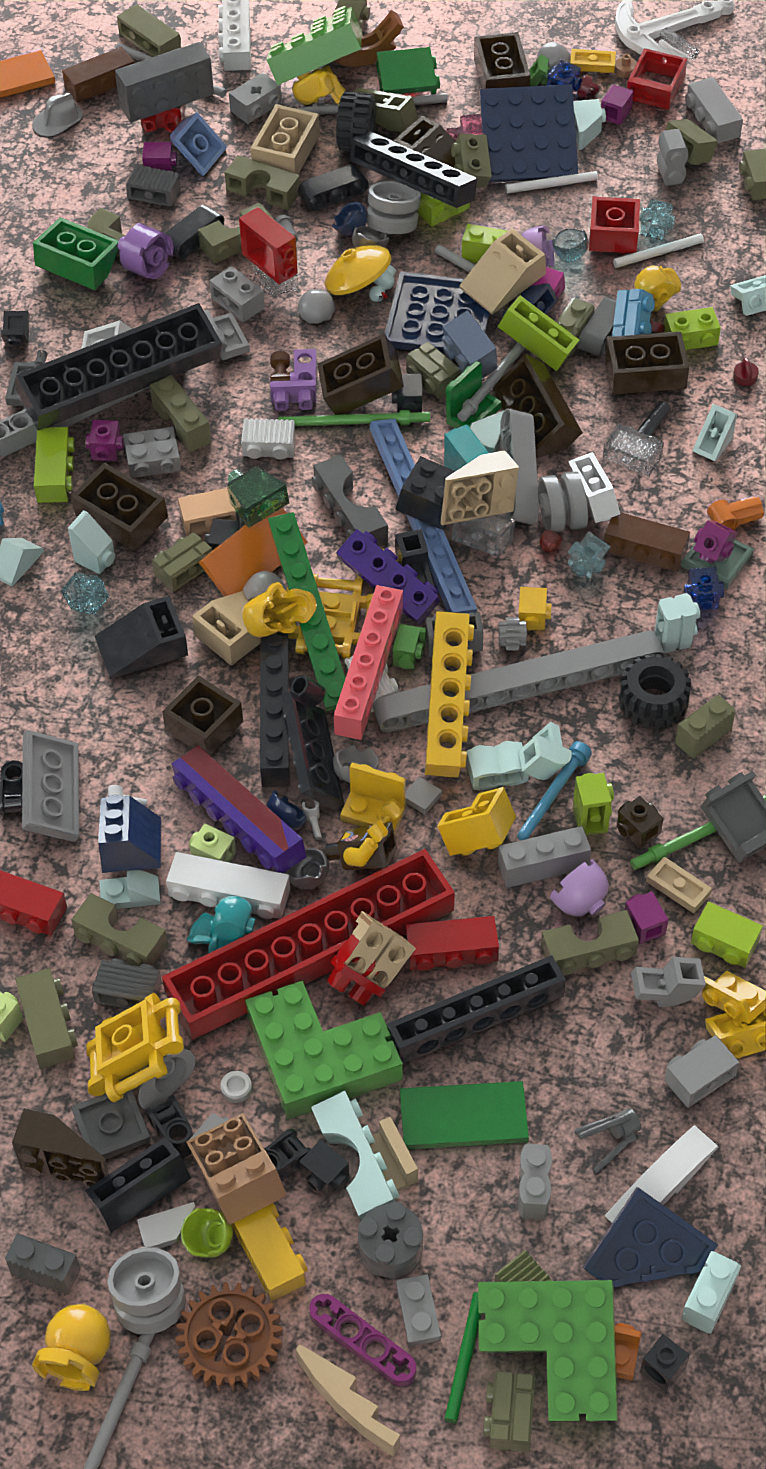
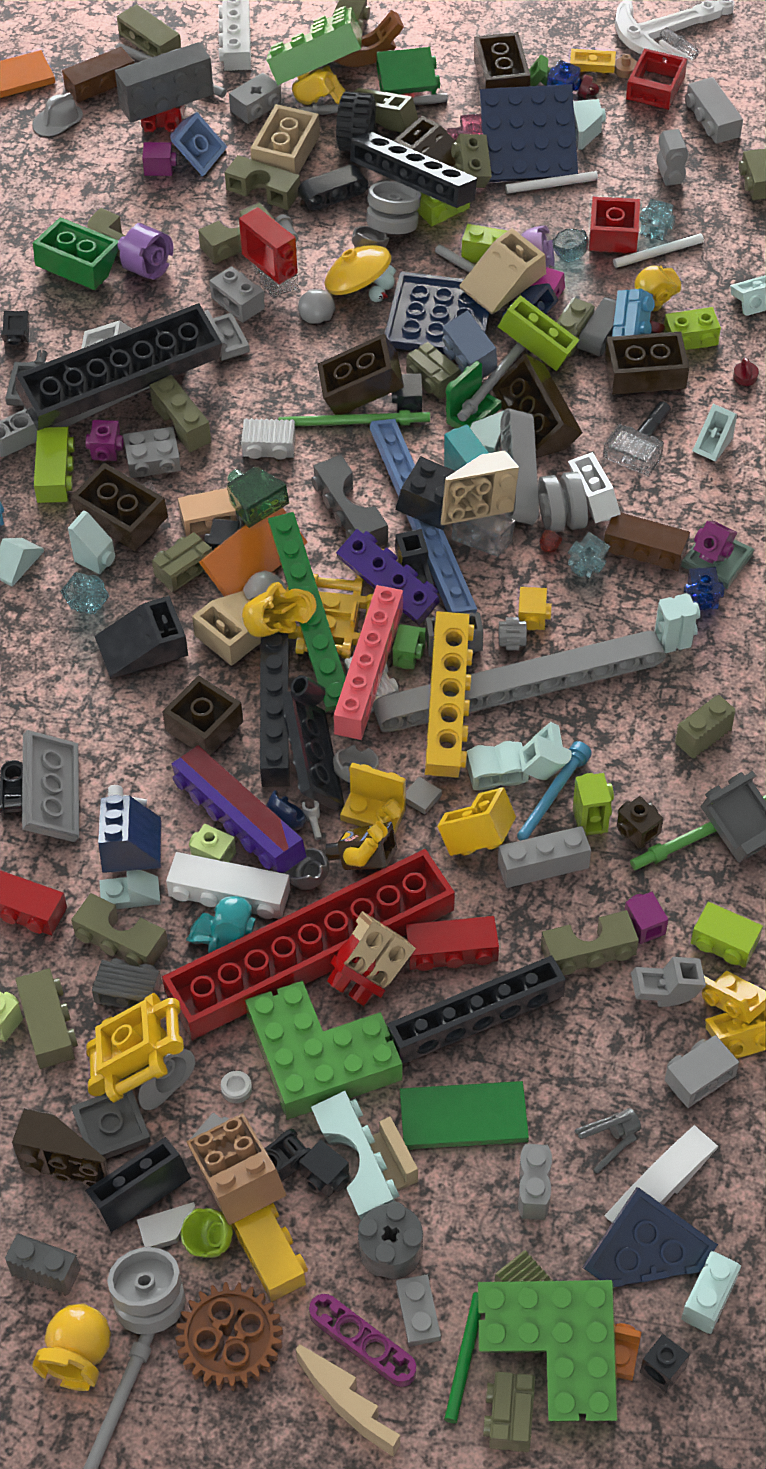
(153, 186): dark grey brick -> none
(171, 1122): black piece -> none
(186, 234): black beam -> none
(296, 385): medium lavender hips -> none
(350, 217): dark blue hair -> none
(554, 53): light grey hair -> none
(582, 891): lavender cylinder -> none
(617, 103): magenta brick -> none
(655, 674): black tyre -> none
(679, 885): tan plate -> none
(698, 142): olive brick -> none
(736, 512): orange piece -> none

